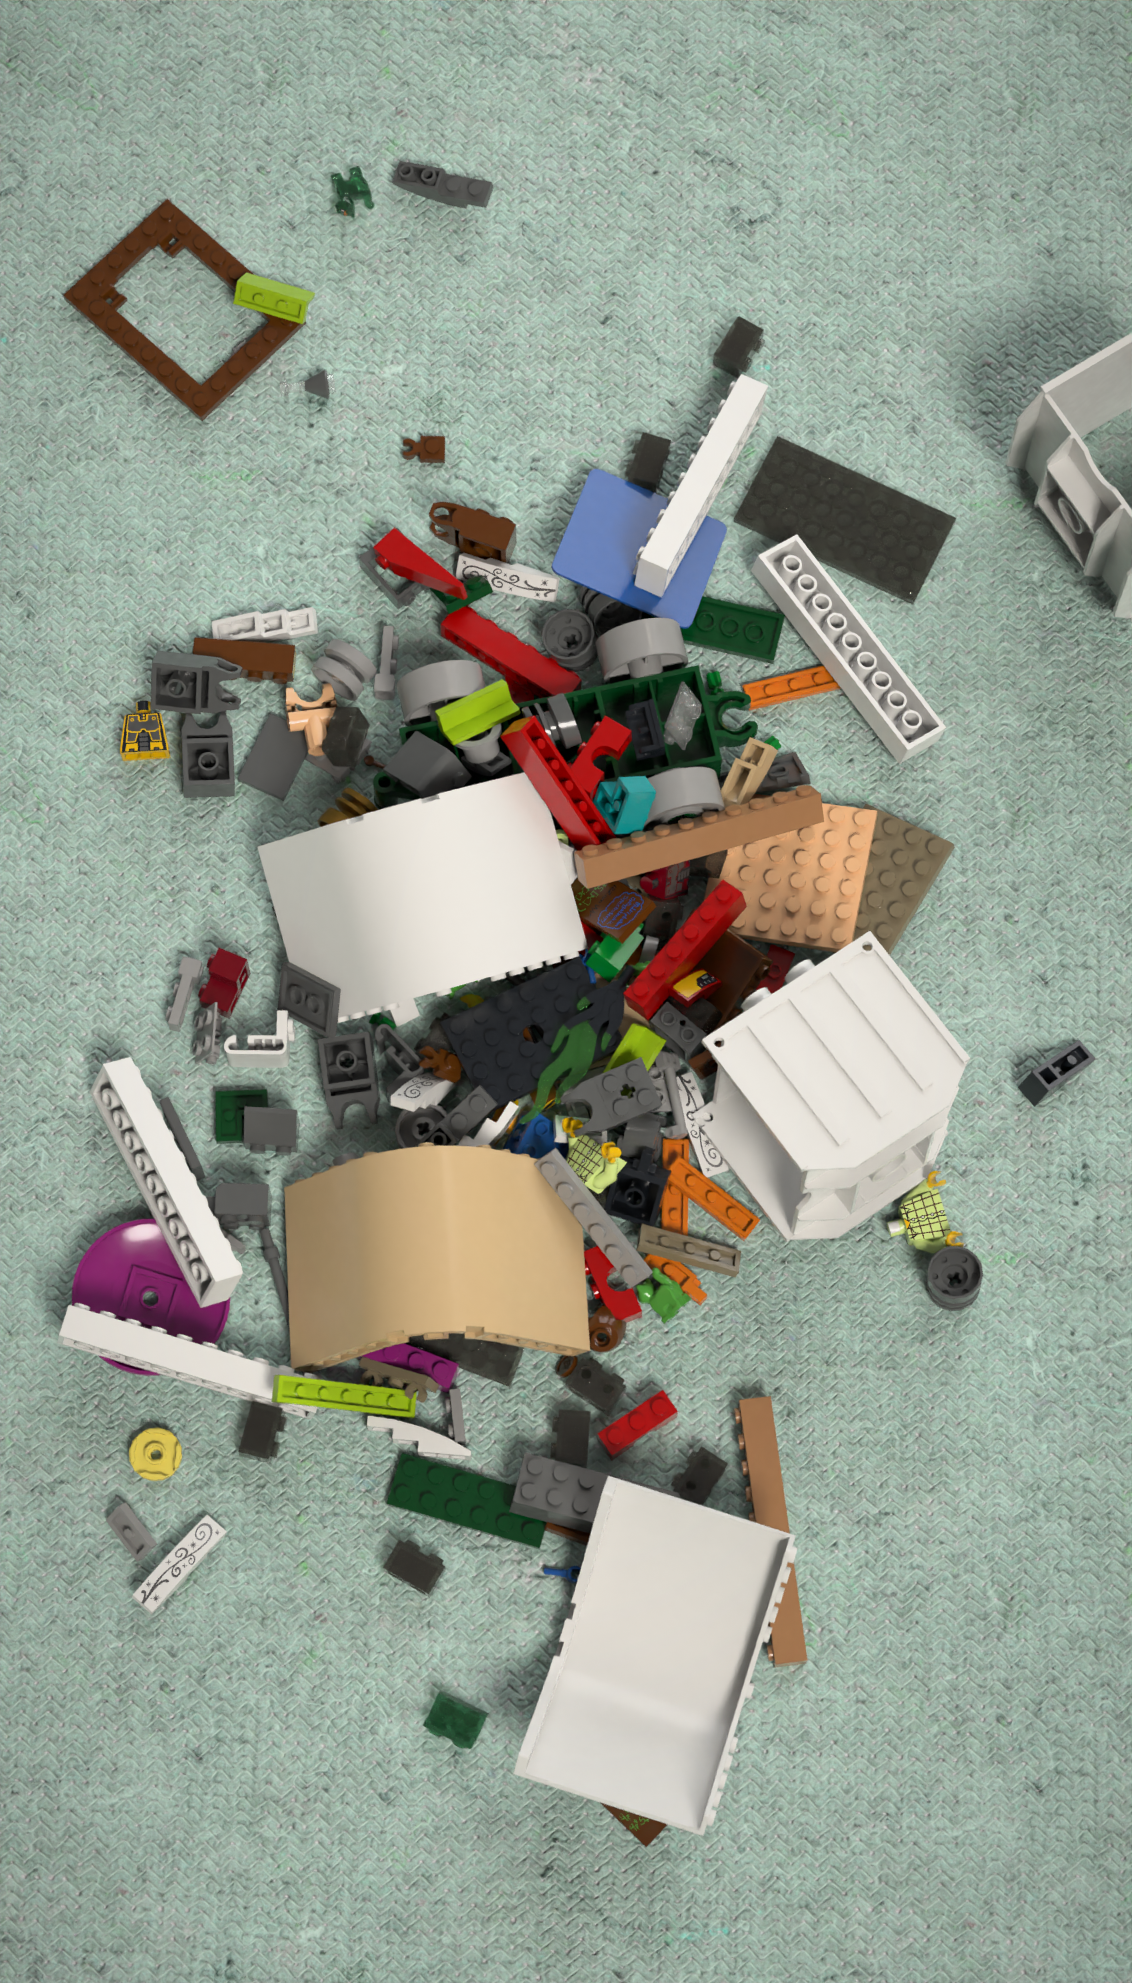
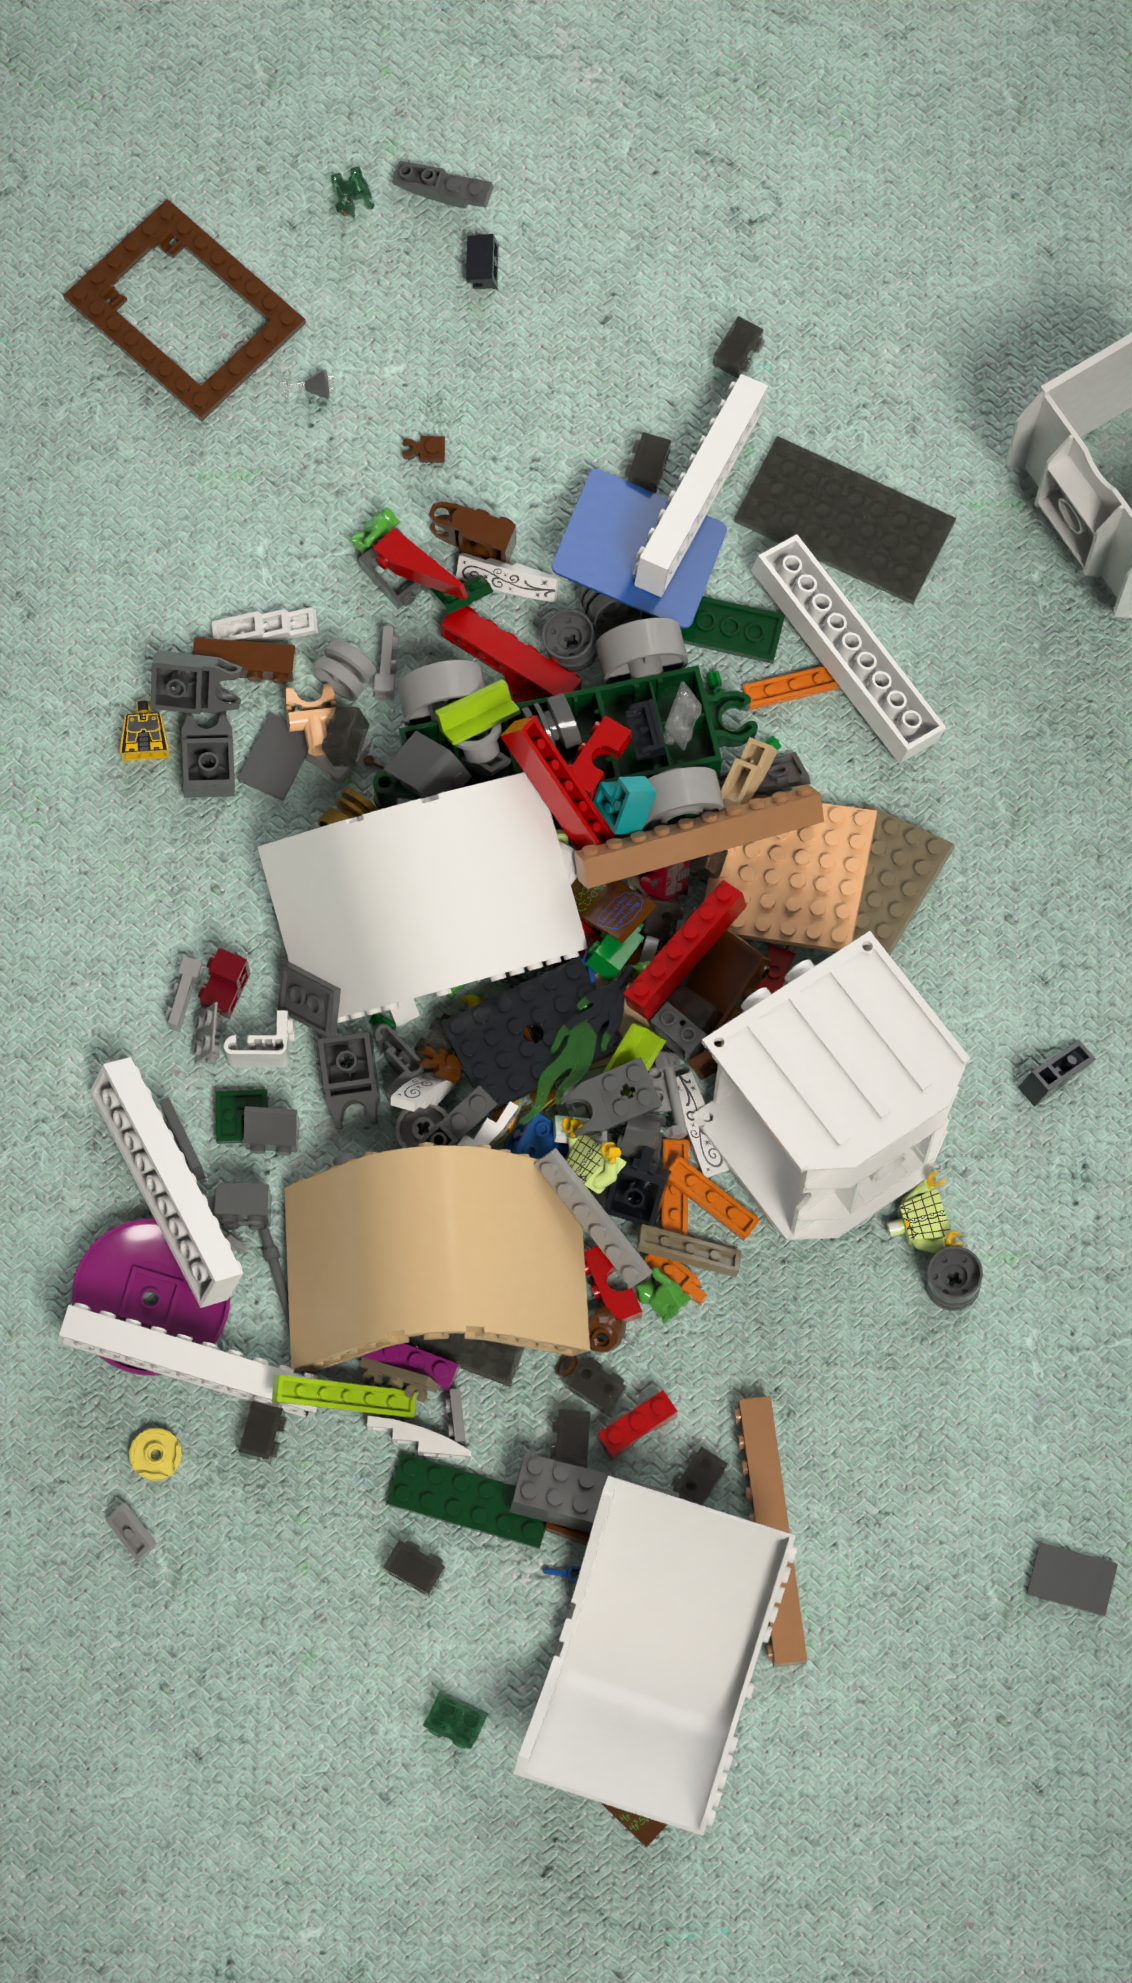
(179, 1564): white slope -> none
(273, 297): lime panel -> none
(374, 530): none -> bright green animal
(482, 261): none -> black hinge
(693, 986): slope -> none
(1072, 1579): none -> dark grey tile

